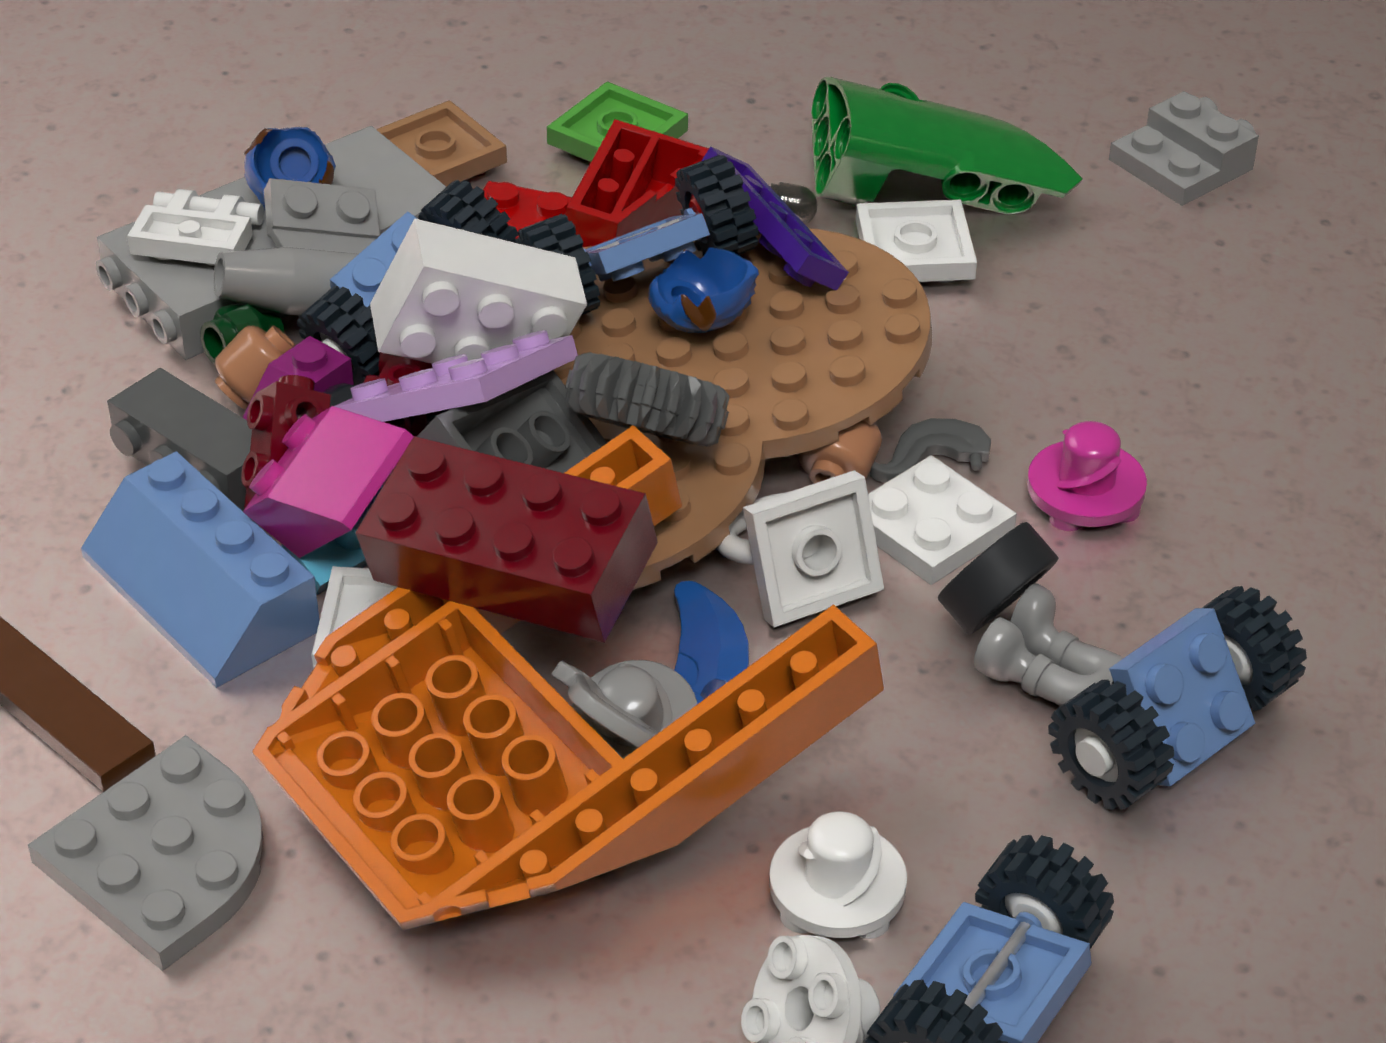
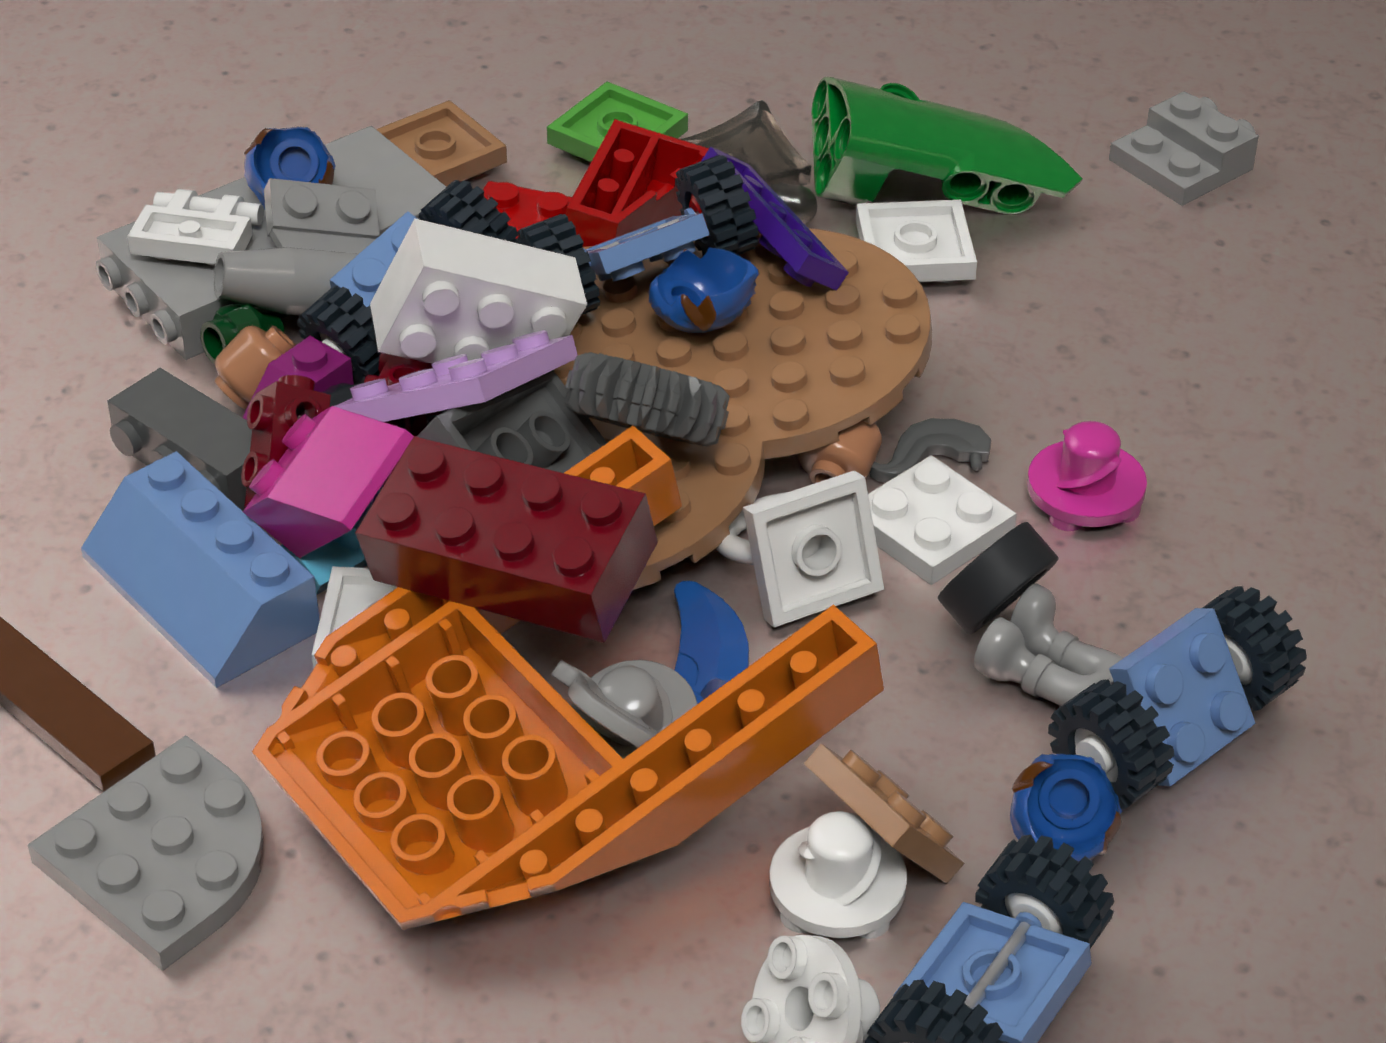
(759, 142): none -> clear smoke plate
(887, 810): none -> medium nougat plate
(1068, 802): none -> blue hair

